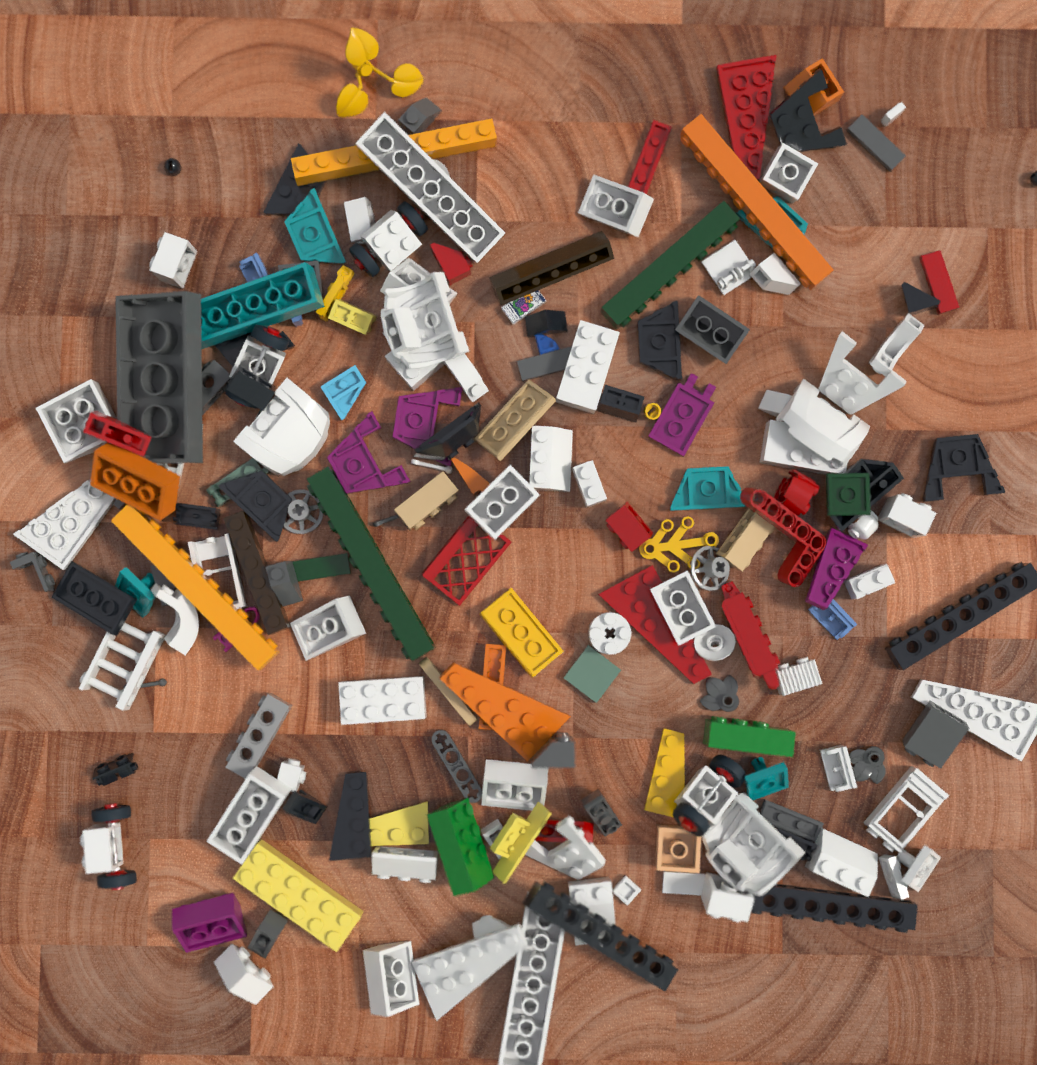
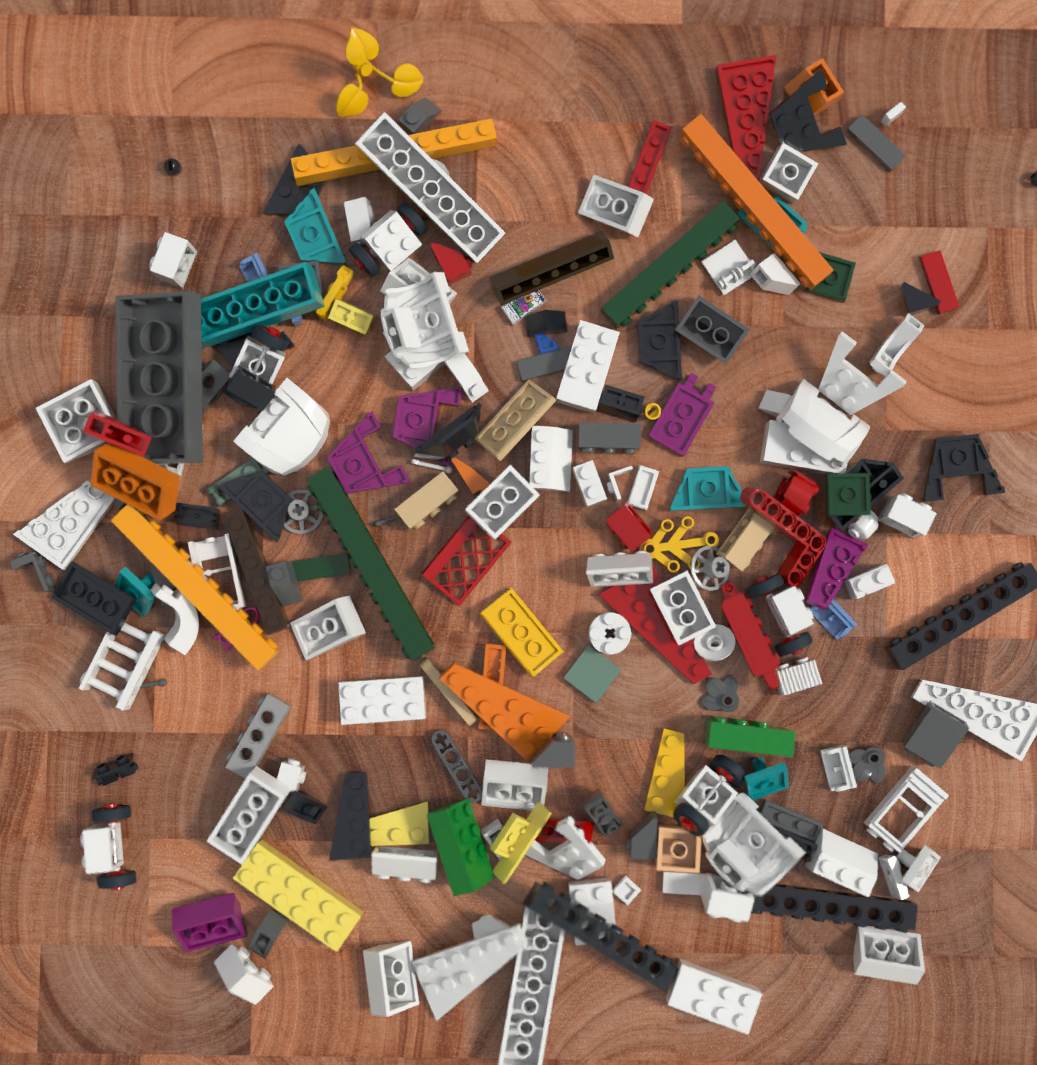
(344, 390): medium azure wing -> none
(609, 437): none -> dark grey brick
(612, 486): none -> white bracket
(620, 569): none -> white slope
(643, 487): none -> white tile
(643, 838): none -> dark grey slope
(713, 996): none -> white brick
(788, 612): none -> brick
(838, 282): none -> dark green tile
(888, 955): none -> white slope

